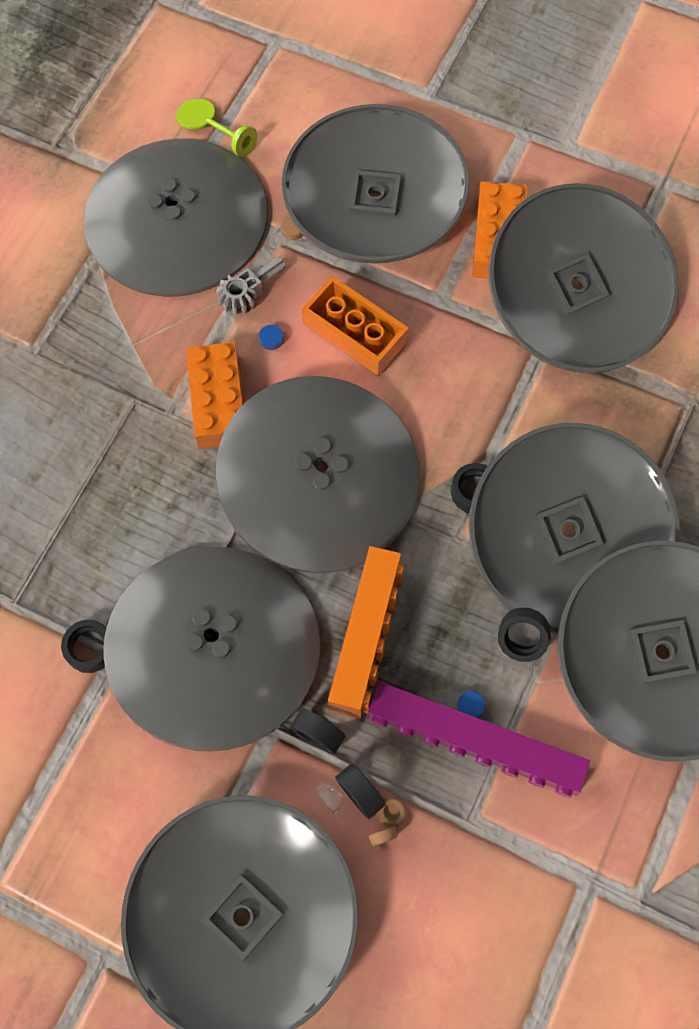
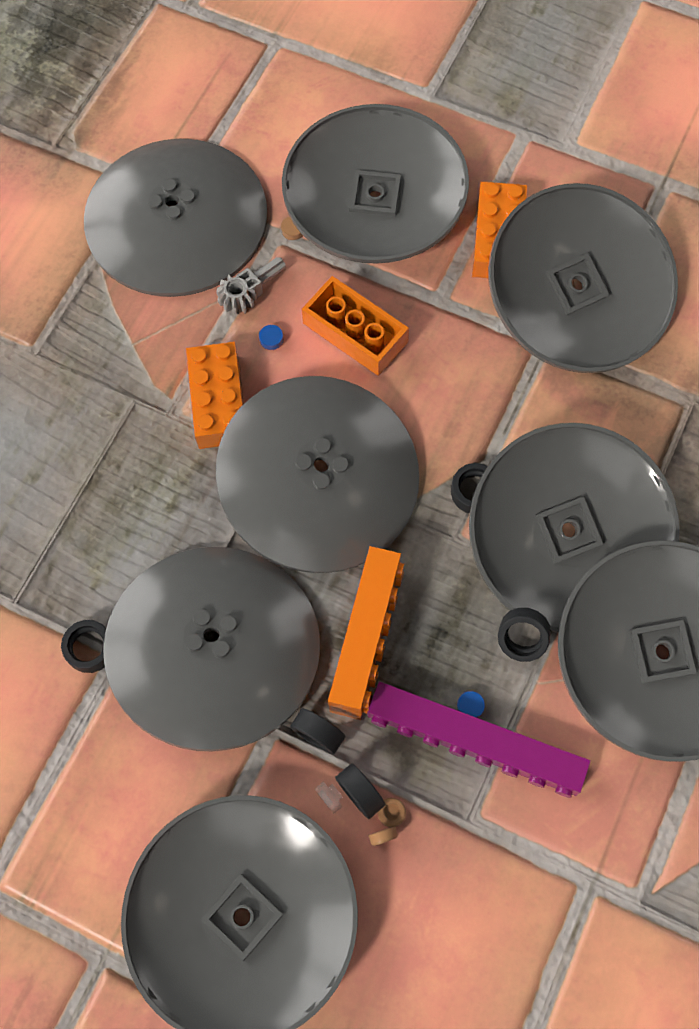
(201, 112): lime piece -> none

